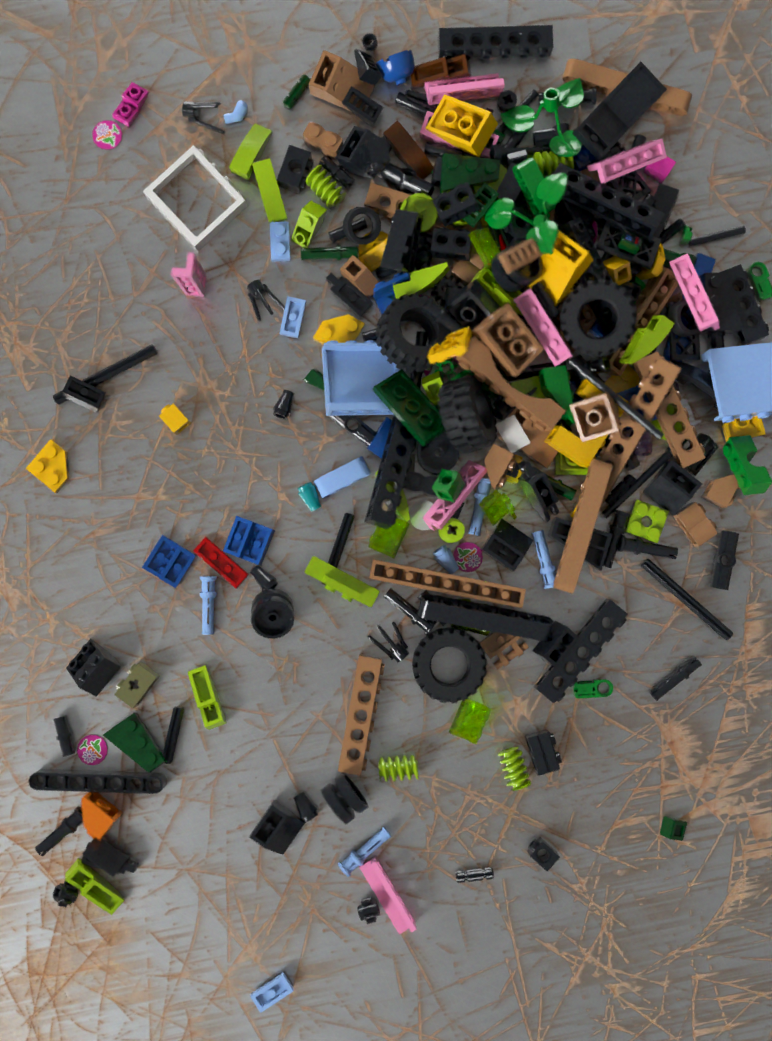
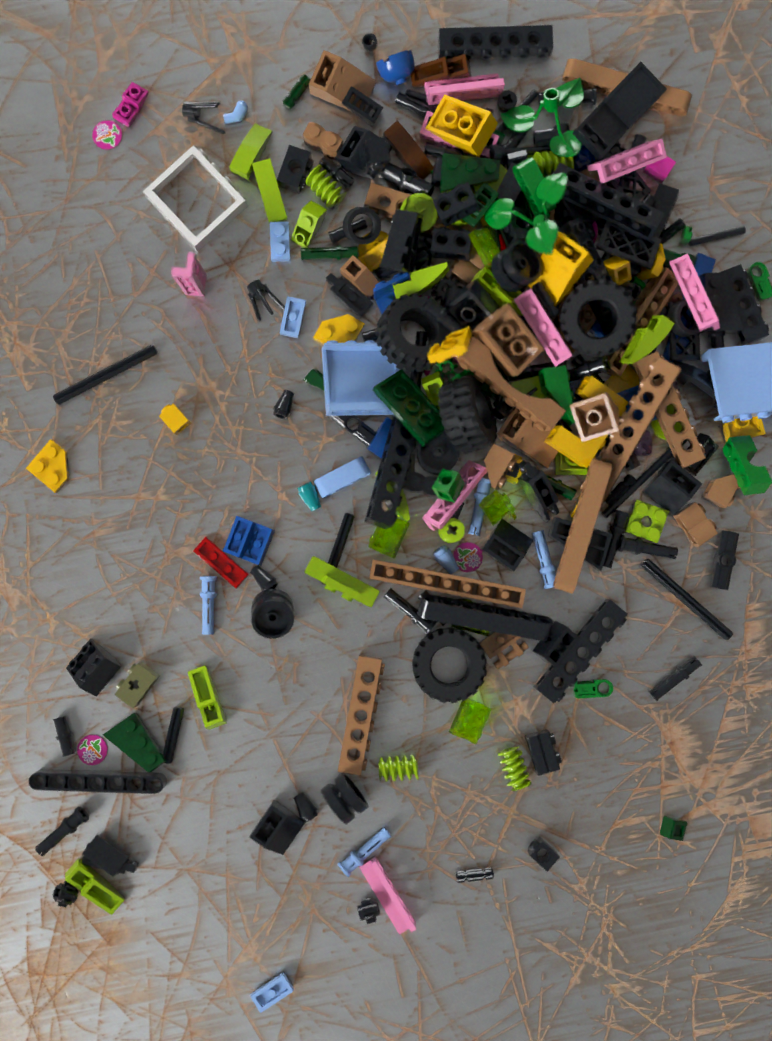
(83, 393): black slope -> none
(98, 814): orange slope -> none
(168, 561): blue slope -> none
(367, 68): black slope -> none
(398, 651): black plant -> none
(417, 513): white sticker -> none
(512, 434): white sticker -> none
(520, 255): medium nougat slope -> none
(586, 373): black bar -> none
(630, 242): dark green slope -> none

